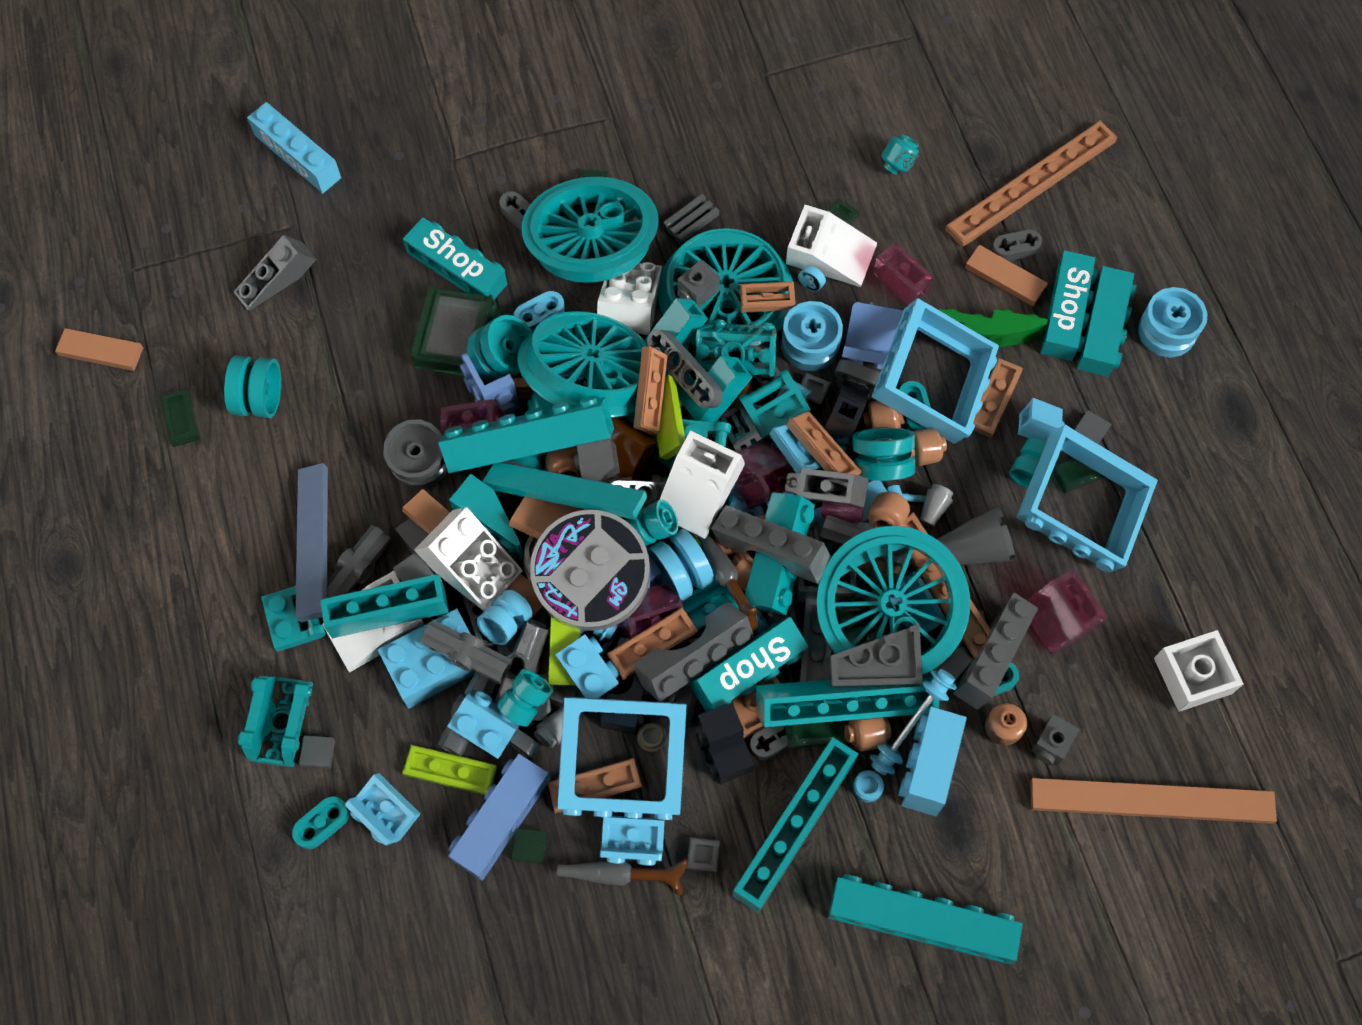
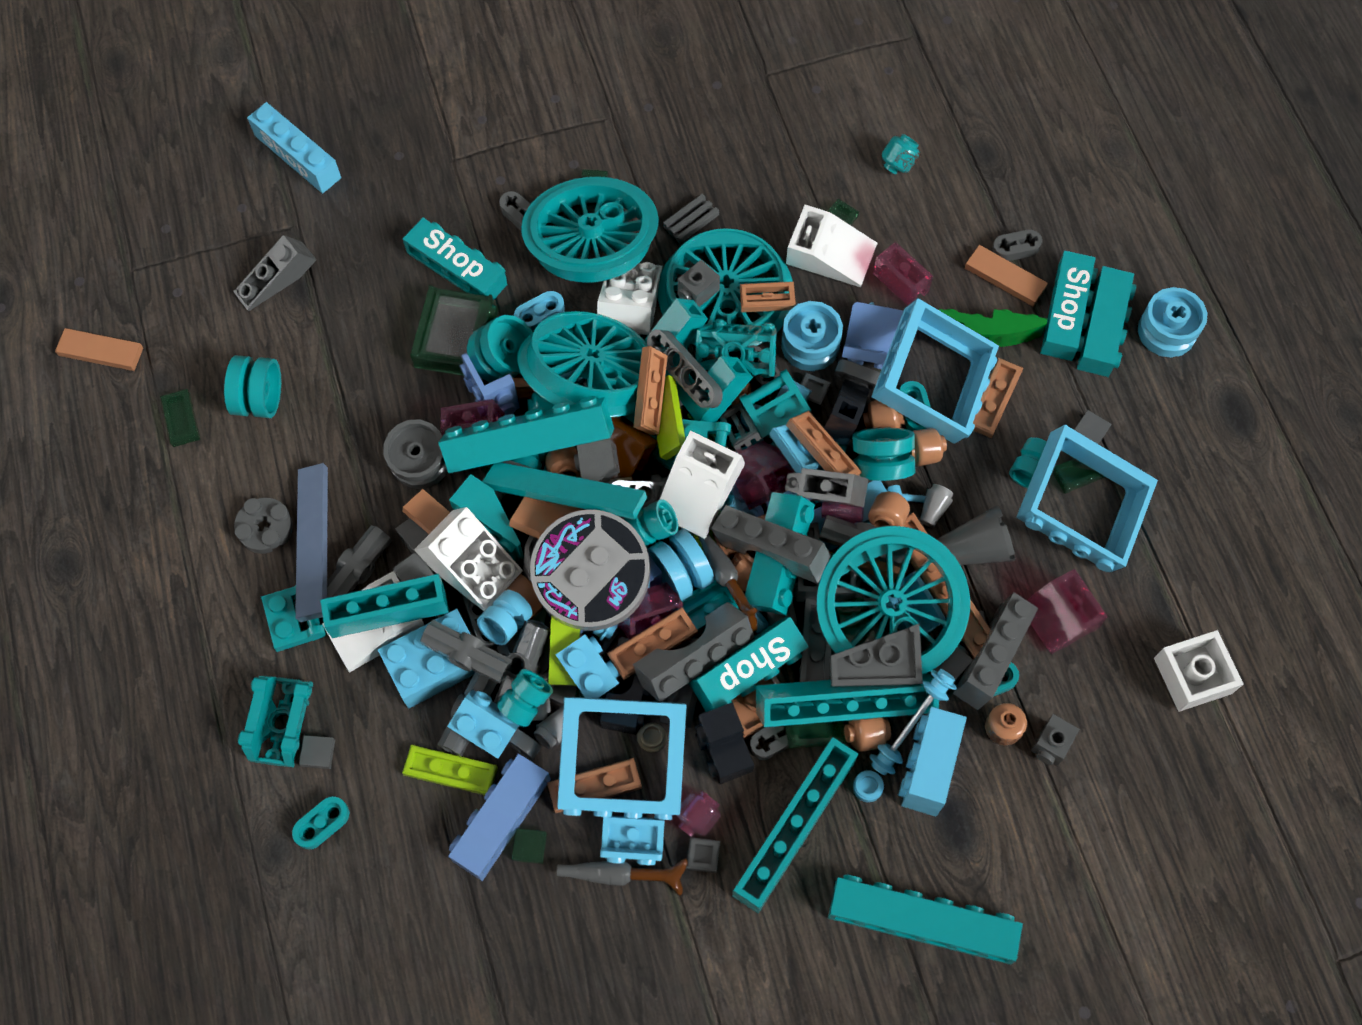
(271, 537): none -> dark grey plate
(382, 810): medium azure bracket -> none
(698, 814): none -> clear pink head
(812, 278): medium azure tile -> none
(1030, 184): nougat tile -> none
(1039, 419): medium azure brick -> none
(1153, 800): nougat tile -> none

